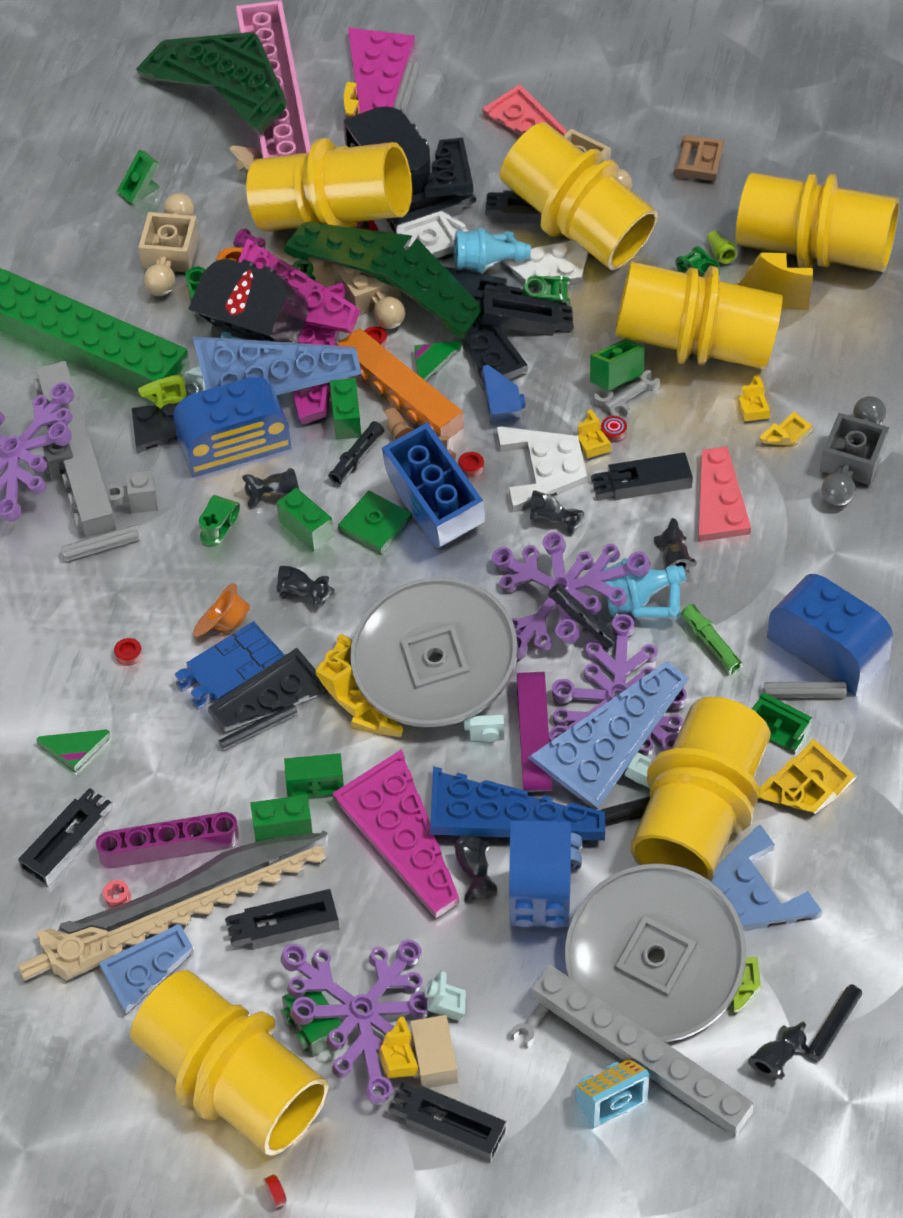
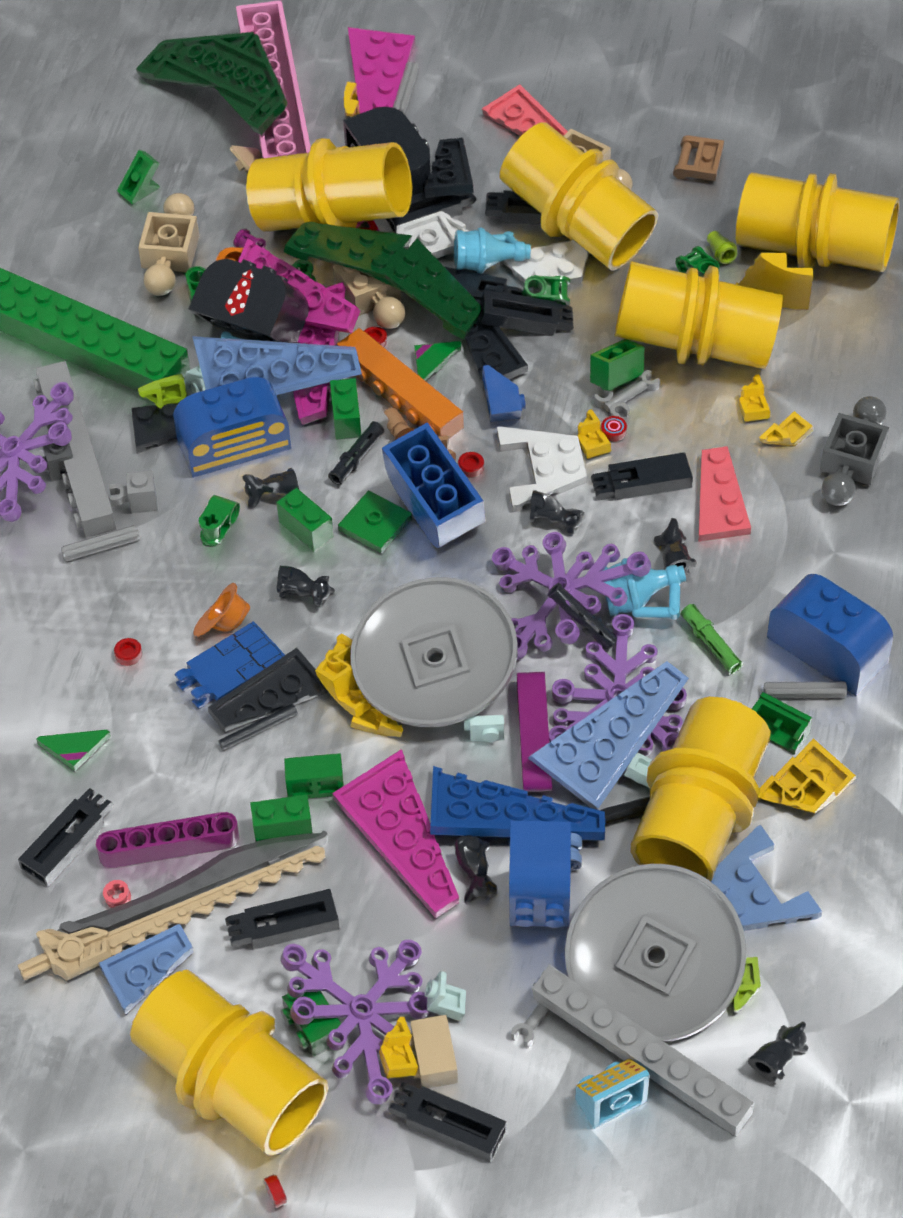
(834, 1022): black axle -> none

